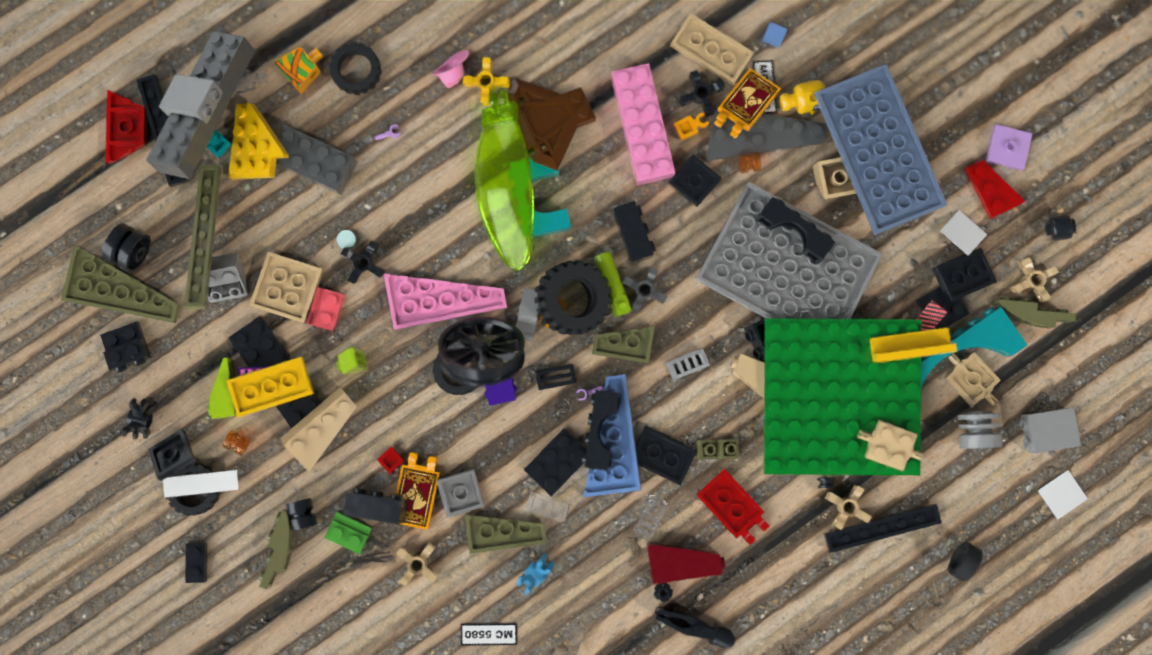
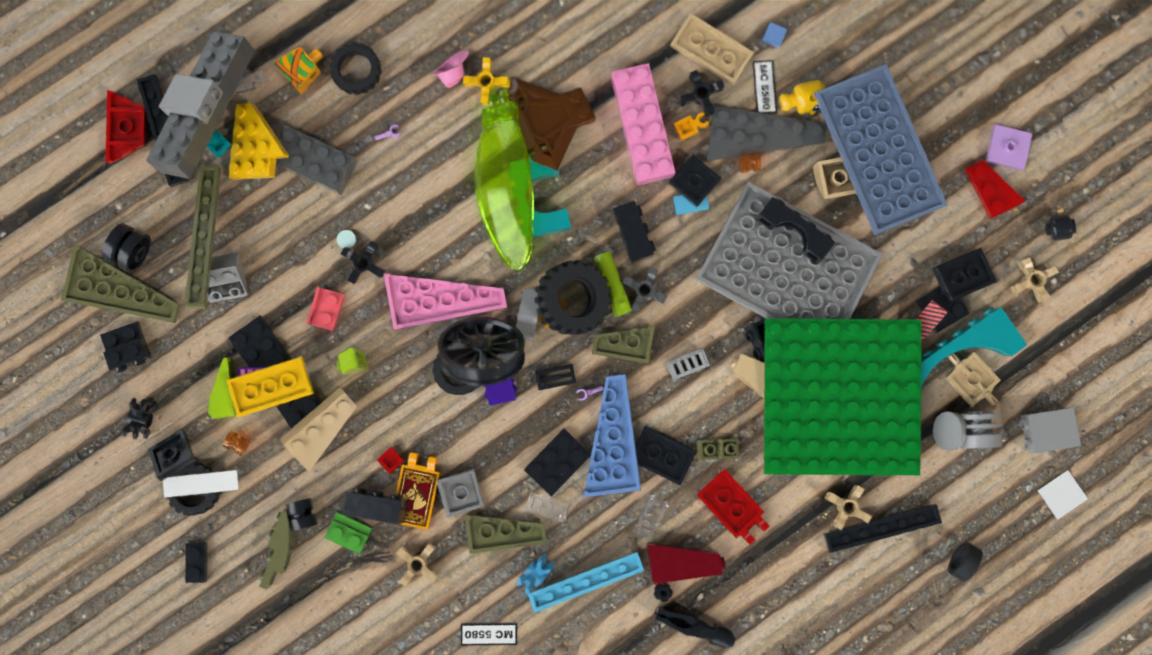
(286, 287): tan plate -> none
(585, 582): none -> medium azure plate
(597, 454): black arch -> none
(683, 206): none -> medium azure sticker
(747, 102): tile -> none
(826, 482): black bush -> none
(890, 445): tan plate -> none
(911, 345): yellow panel -> none
(949, 431): none -> light grey tile
(963, 232): white sticker -> none
(1029, 313): olive slope -> none

